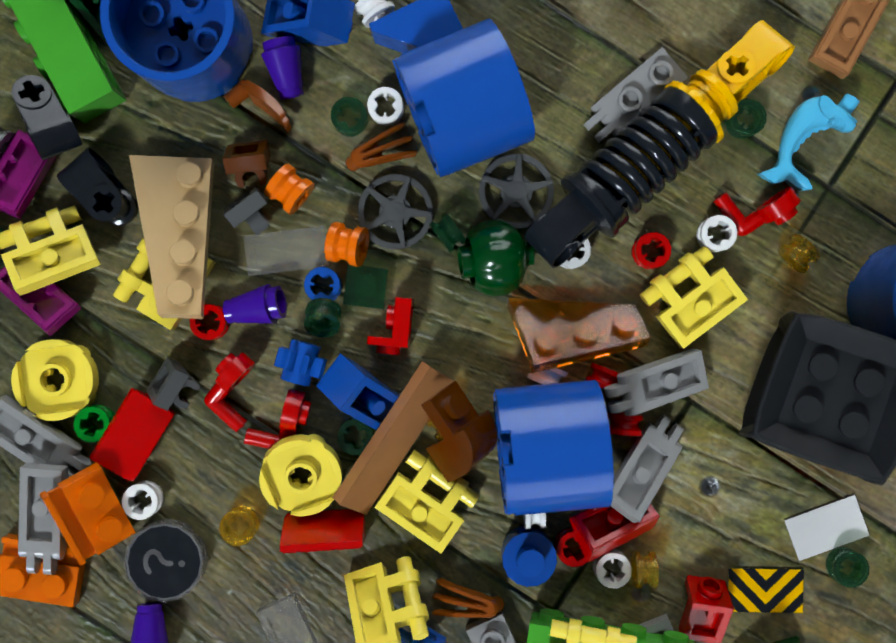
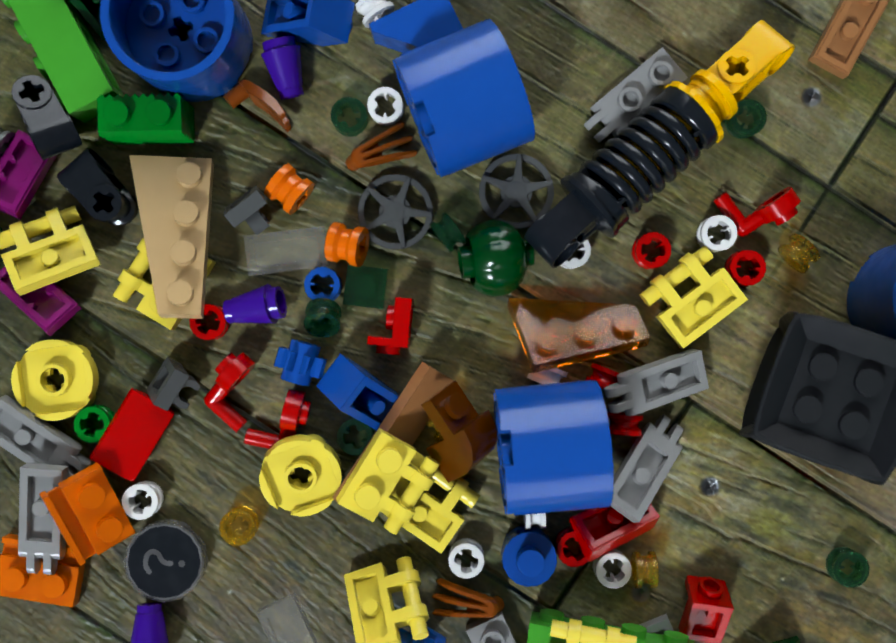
(145, 119): none -> green brick
(246, 158): reddish brown tile -> none
(323, 531): red slope -> none
(378, 474): none -> light yellow plate
(455, 563): none -> white bush
(758, 269): none -> red bush
(766, 590): sticker -> none
(809, 118): medium azure animal -> none
(826, 527): white sticker -> none

